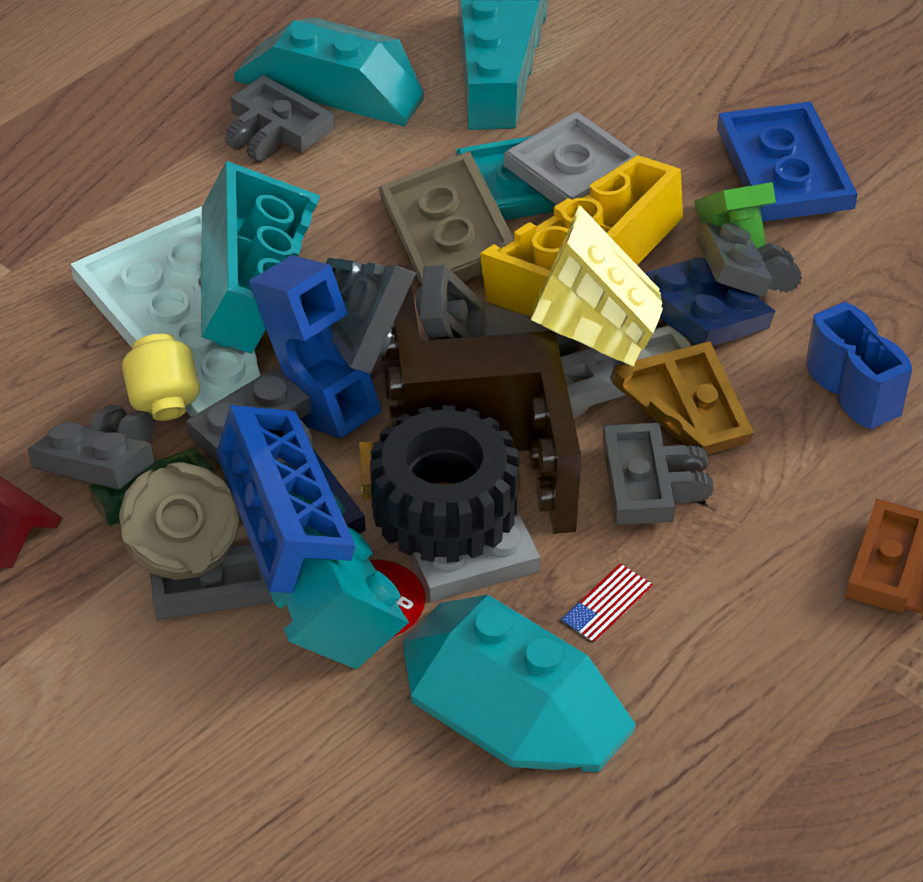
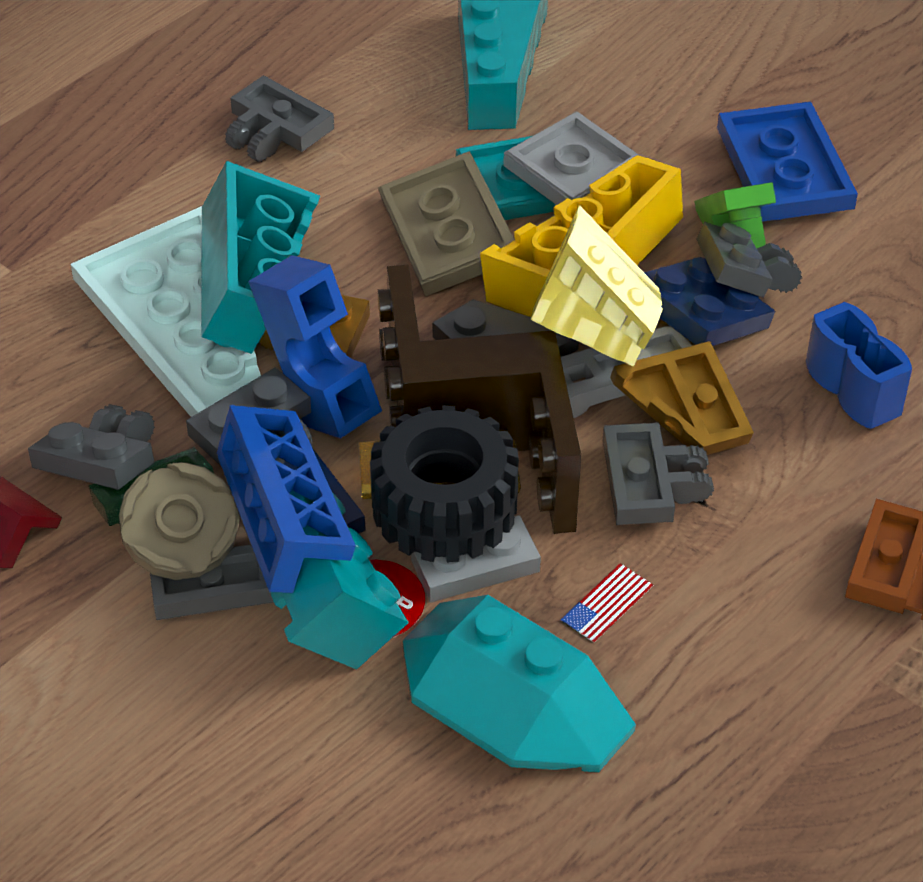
(160, 376): light yellow head -> none
(338, 69): teal wedge -> none
(372, 303): dark grey wing -> none
(448, 306): dark grey wing -> none

